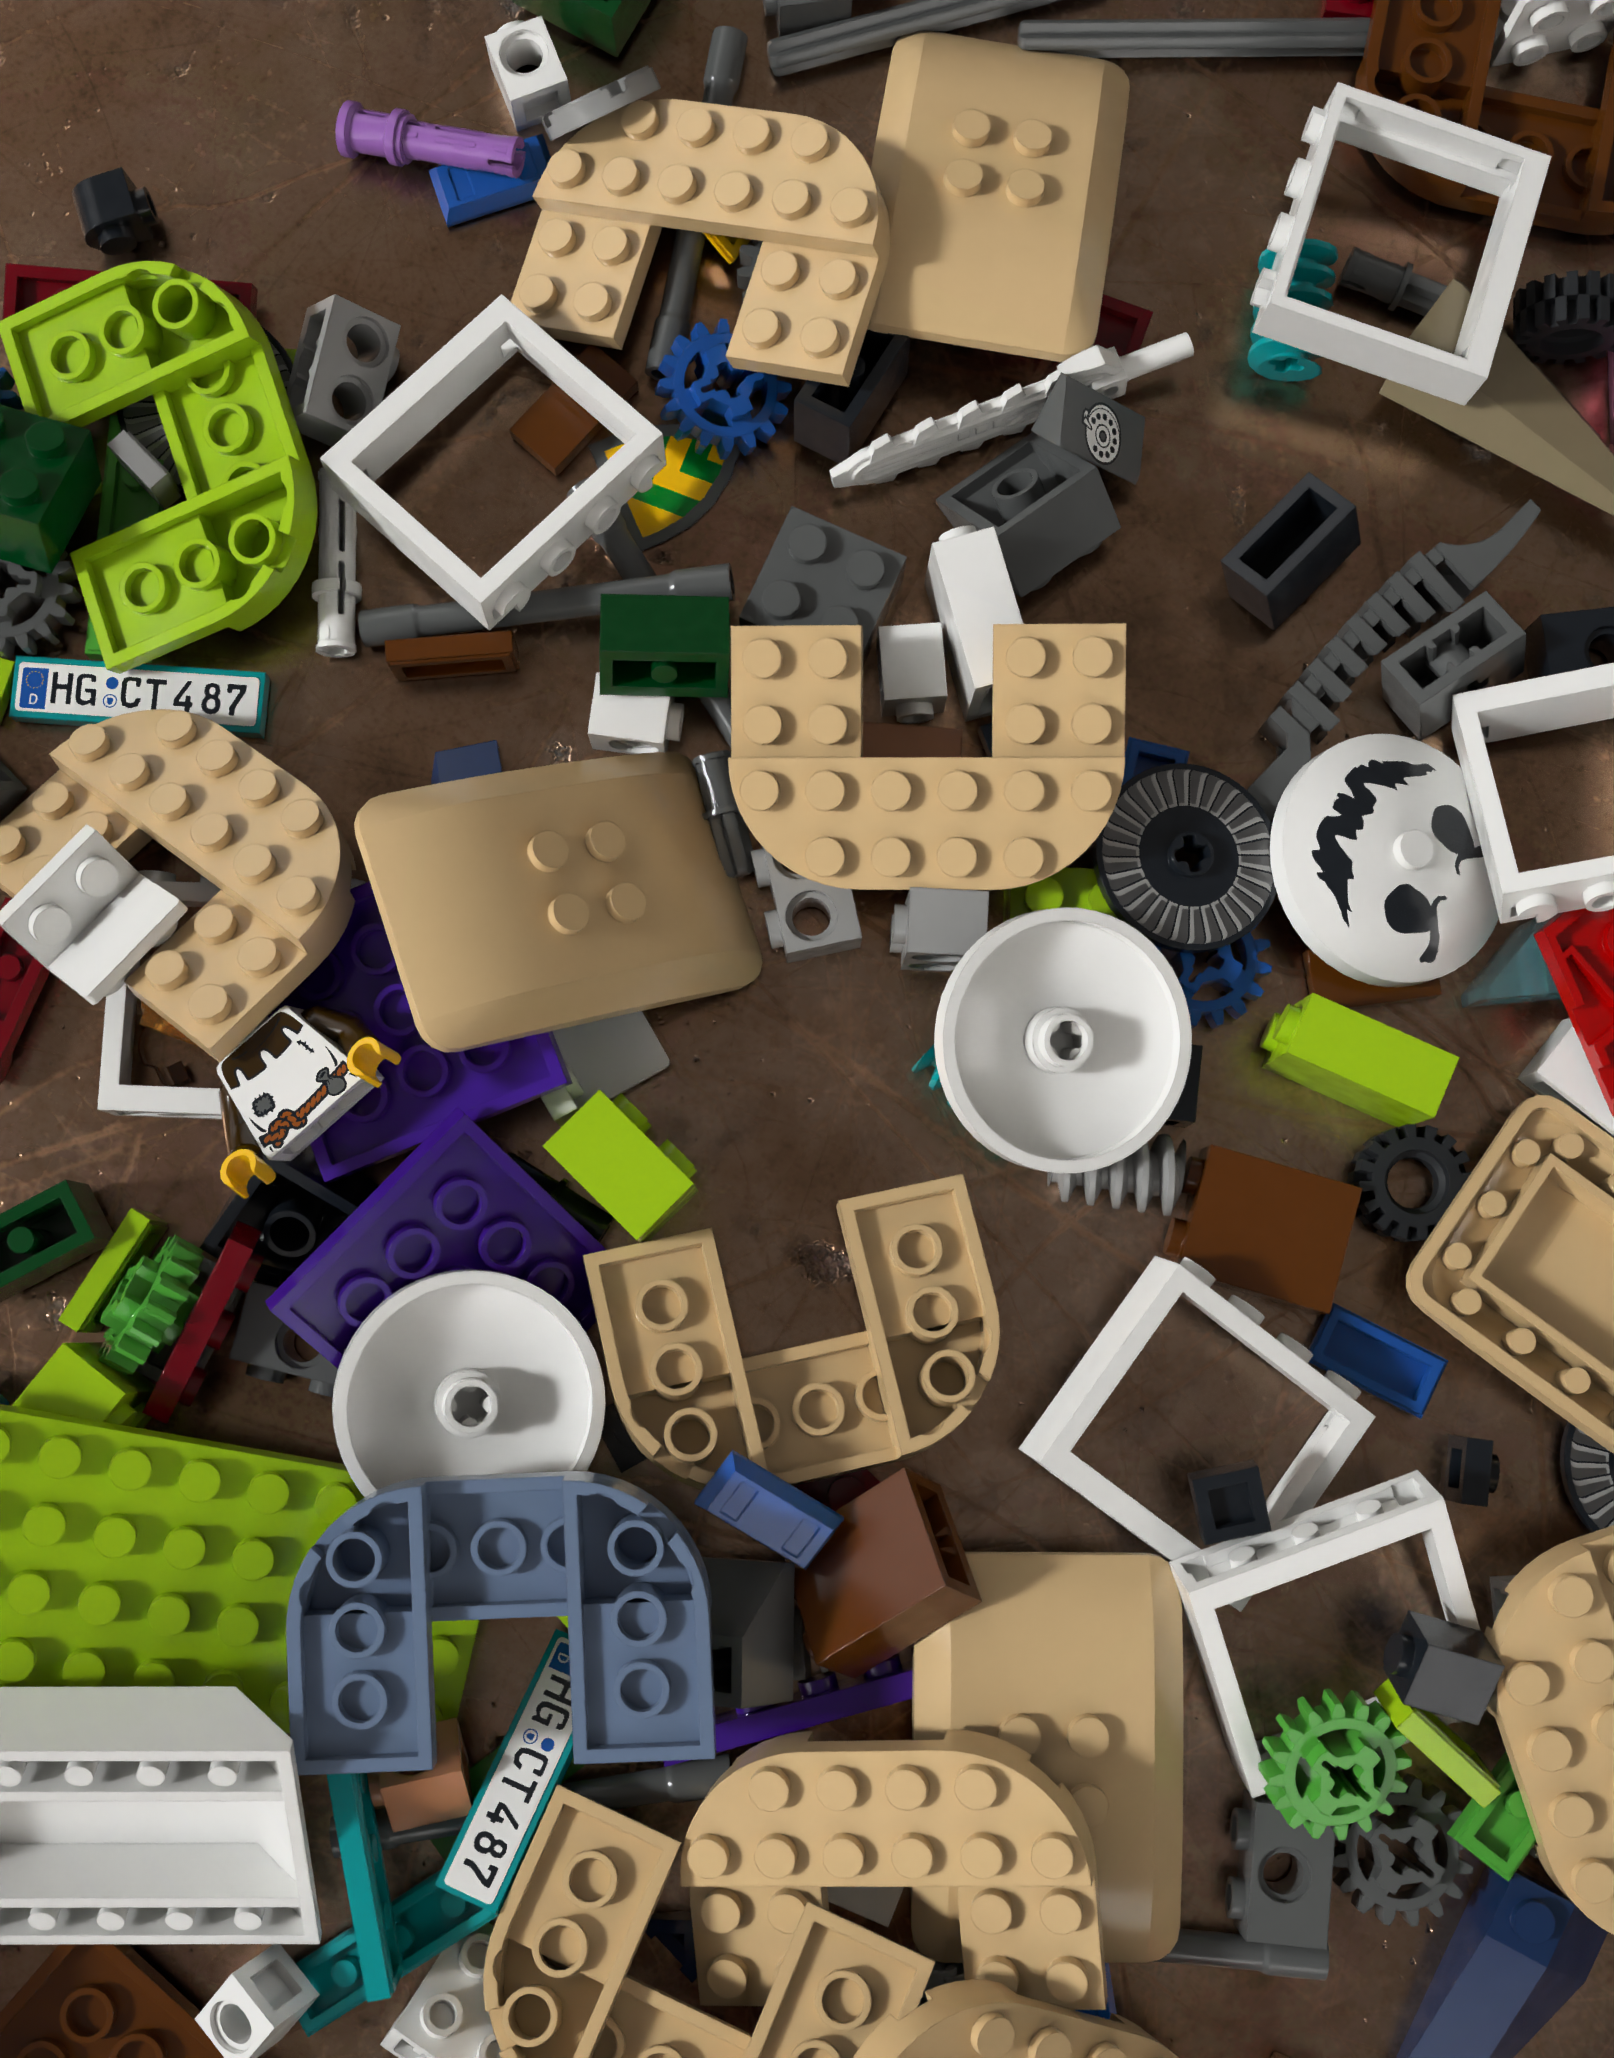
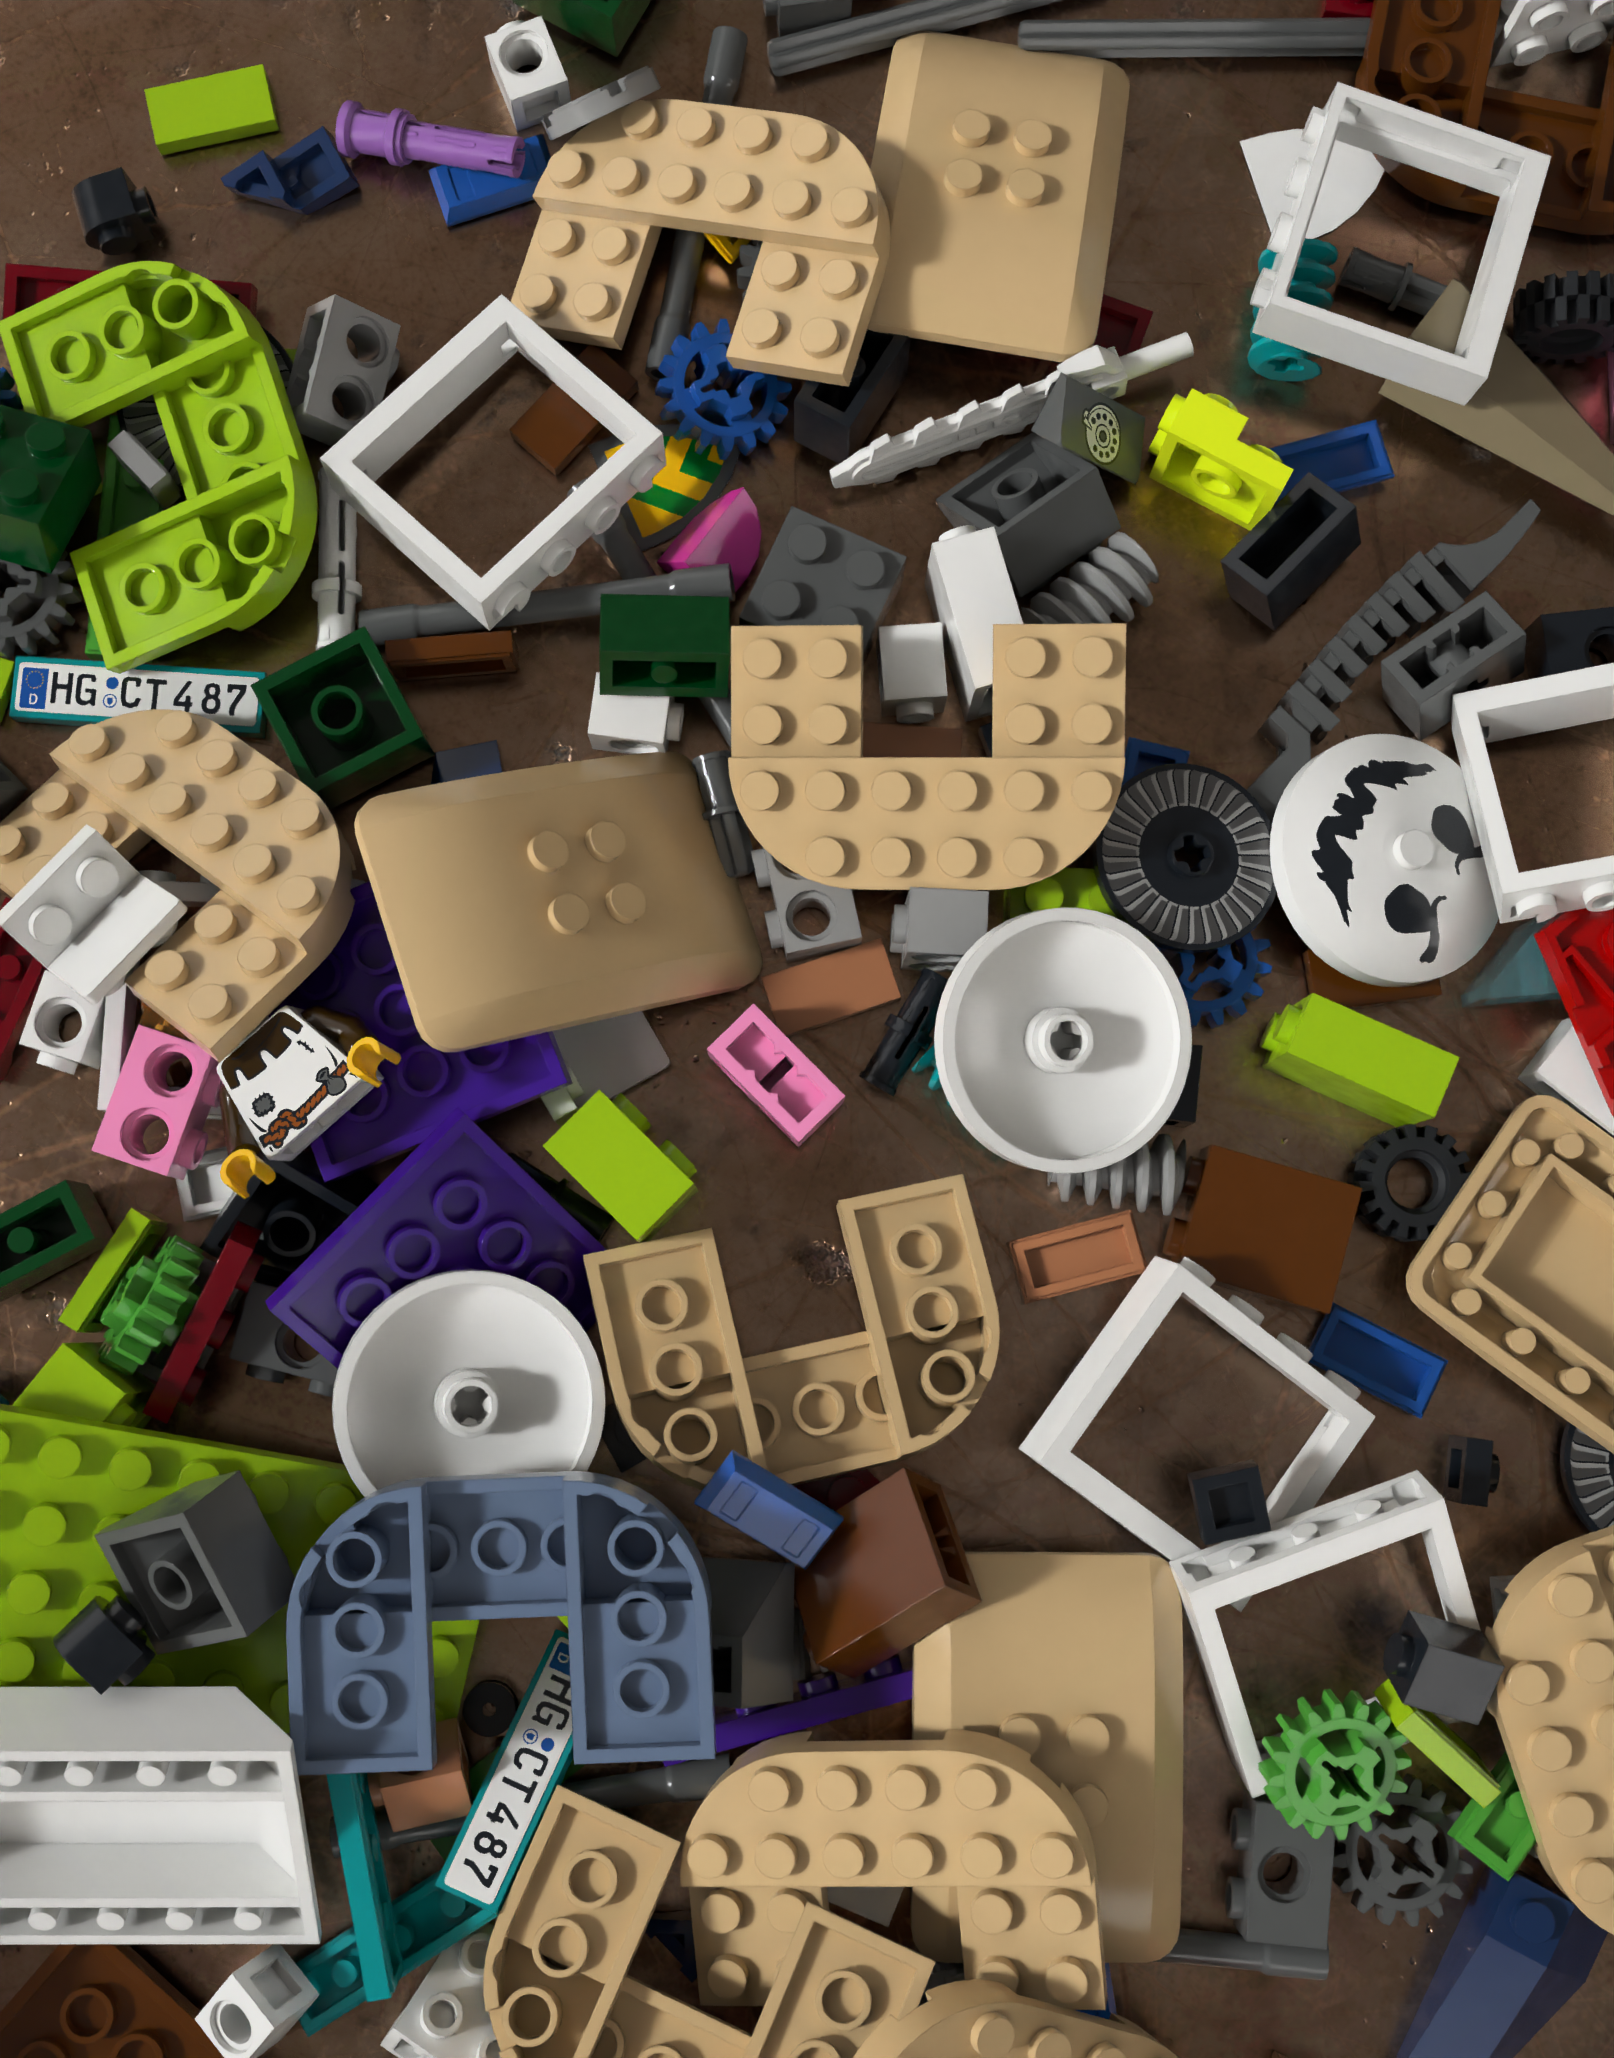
(41, 1030): none -> white brick
(105, 1643): none -> black plate
(145, 1097): none -> bright pink brick
(199, 1564): none -> dark grey slope
(202, 1190): none -> white tile
(211, 109): none -> lime tile
(299, 178): none -> dark blue slope
(343, 718): none -> dark green brick
(479, 1718): none -> black piece
(718, 535): none -> dark pink brick
(775, 1075): none -> bright pink brick
(831, 988): none -> nougat tile
(906, 1033): none -> black pin
(1077, 1256): none -> nougat tile
(1098, 587): none -> light grey piece
(1208, 463): none -> neon yellow plate
(1338, 458): none -> blue tile
(1346, 186): none -> white sticker

